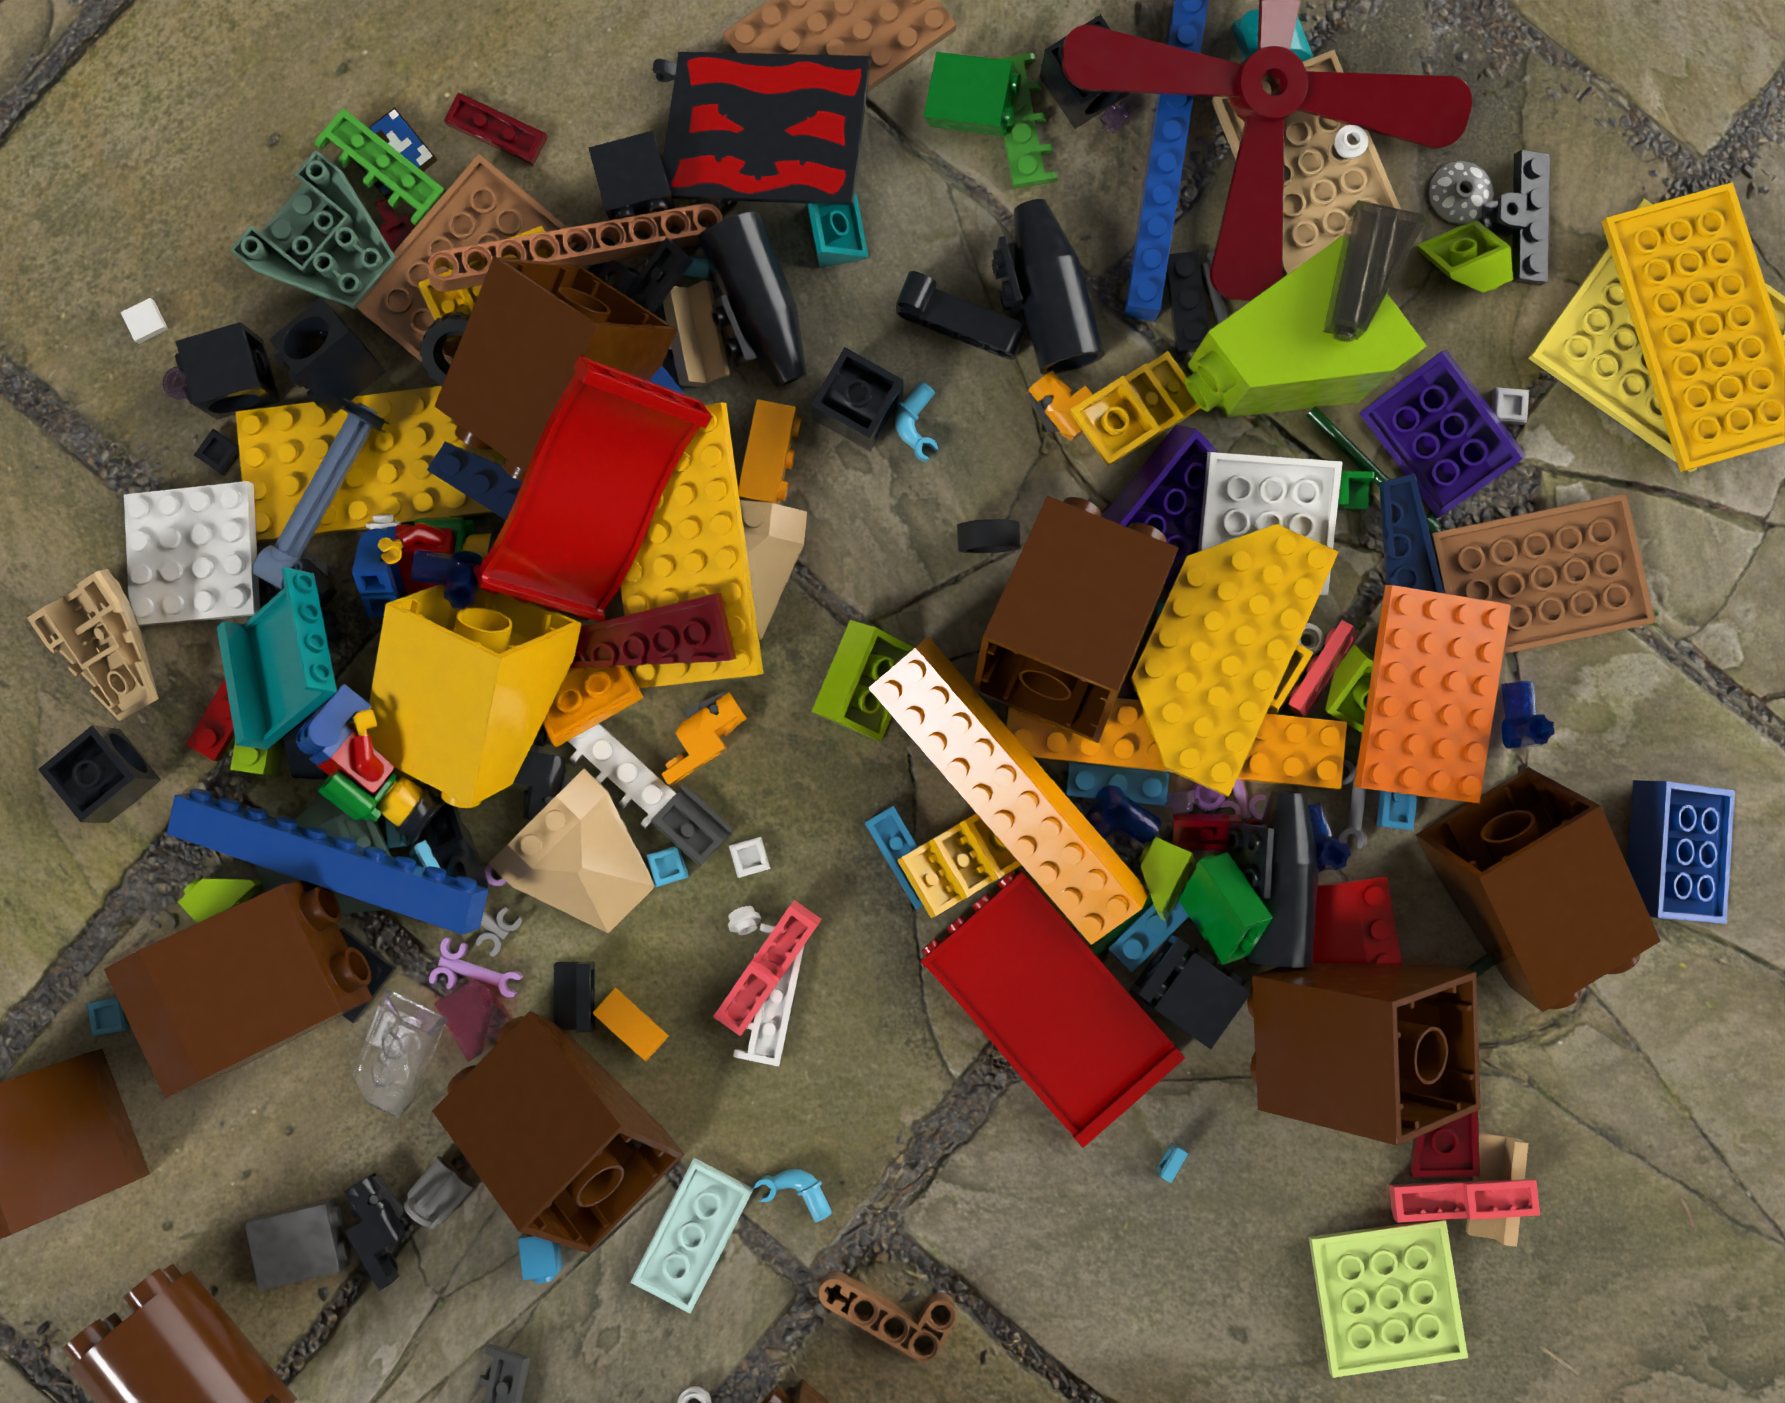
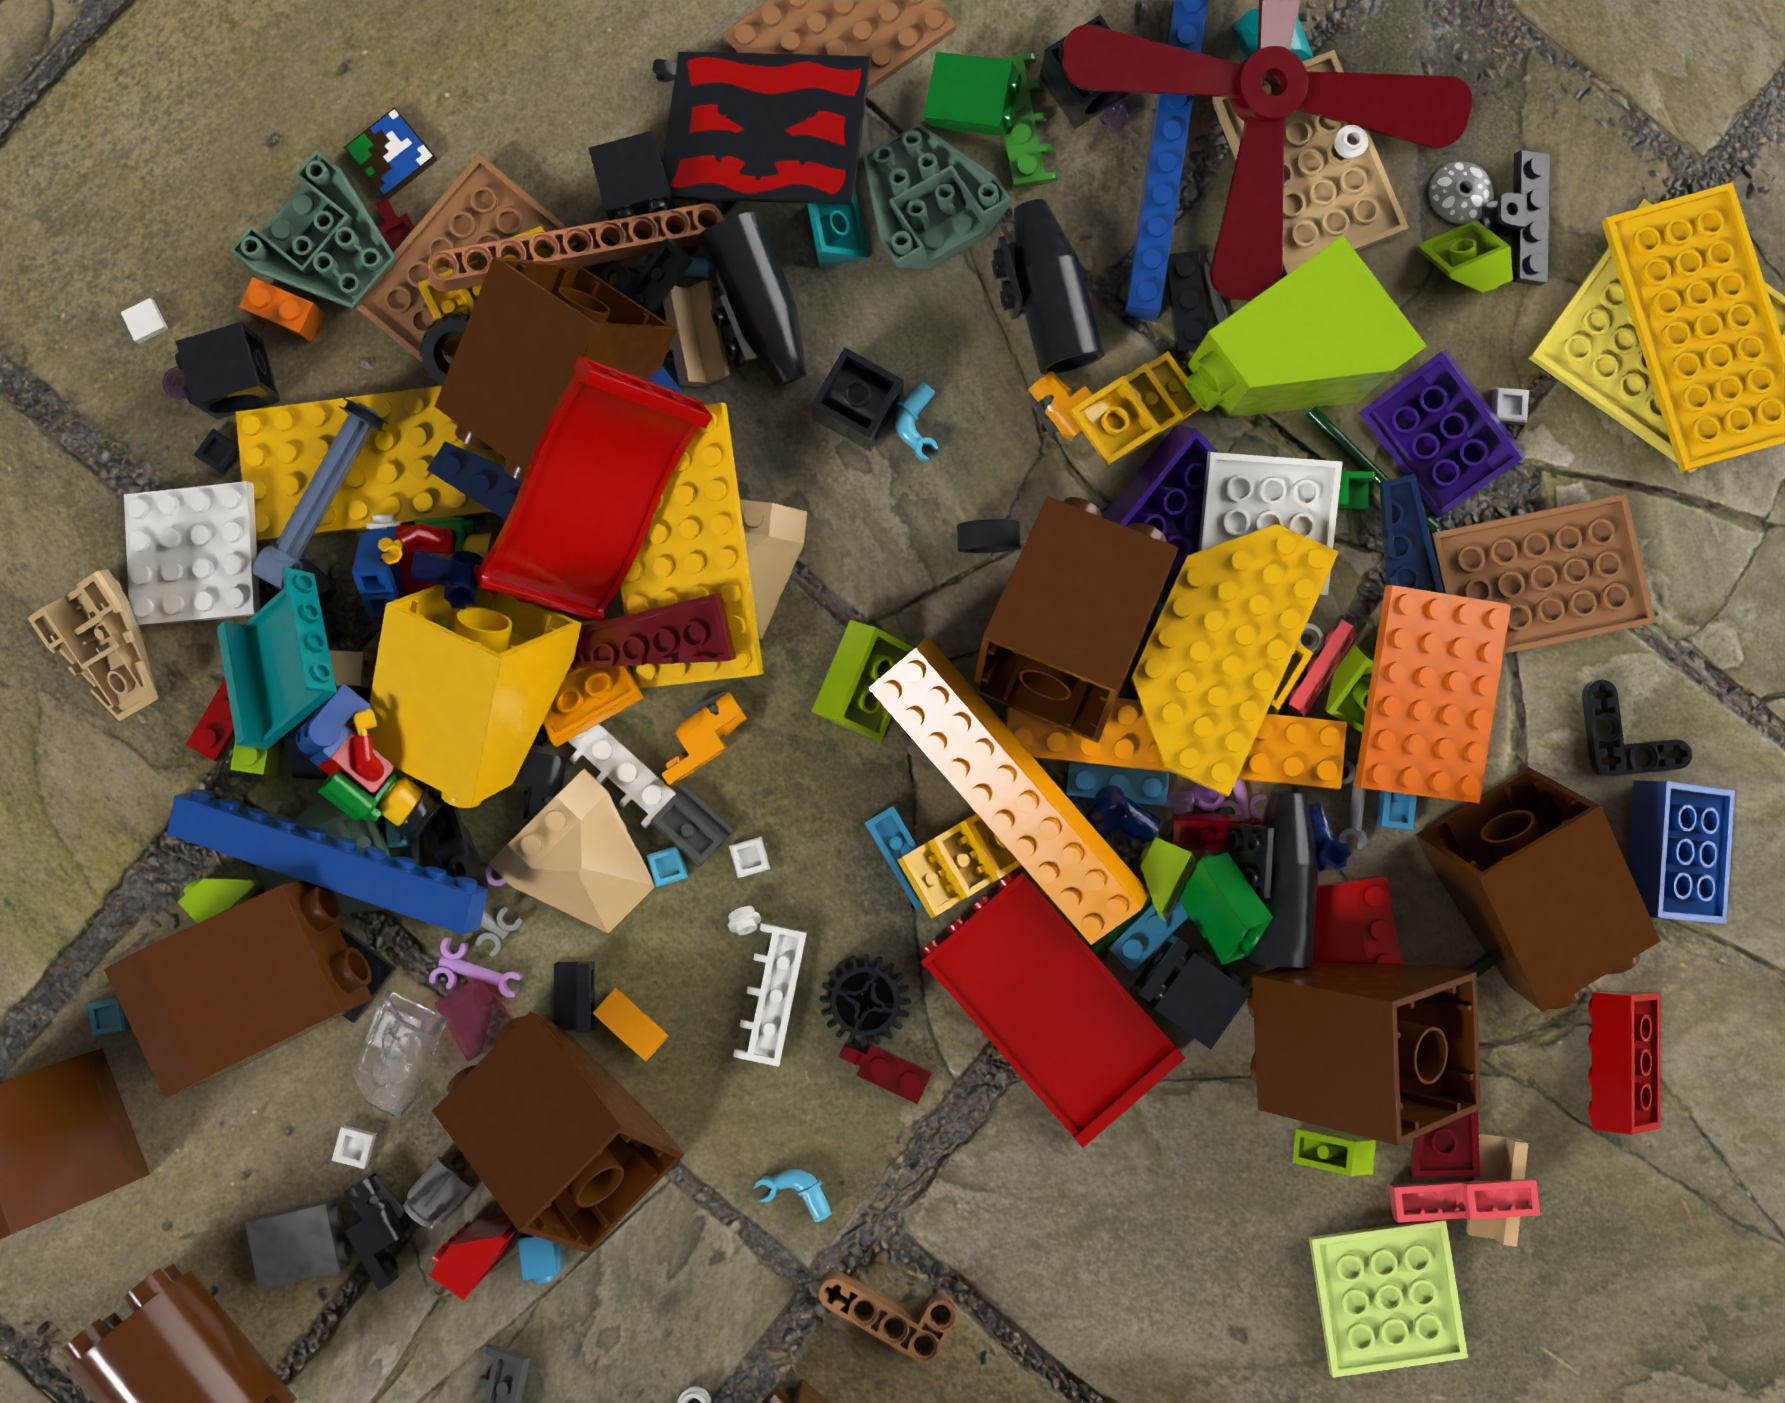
(99, 774): black brick -> none
(282, 310): none -> orange brick
(325, 356): black brick -> none
(353, 669): none -> tan brick
(354, 1147): none -> white tile
(382, 164): bright green hinge -> none
(423, 855): medium azure tile -> none
(472, 1253): none -> red slope
(495, 128): dark red tile -> none
(692, 1235): light aqua tile -> none
(767, 967): coral slope -> none
(769, 452): light orange brick -> none
(874, 973): none -> black gear
(888, 1071): none -> dark red plate
(930, 198): none -> sand green wedge
(958, 318): black beam -> none
(1171, 1162): medium azure tile -> none
(1334, 1152): none -> lime slope
(1369, 261): clear smoke slope -> none
(1522, 723): clear blue piece -> none
(1623, 752): none -> black beam
(1625, 1062): none -> red slope

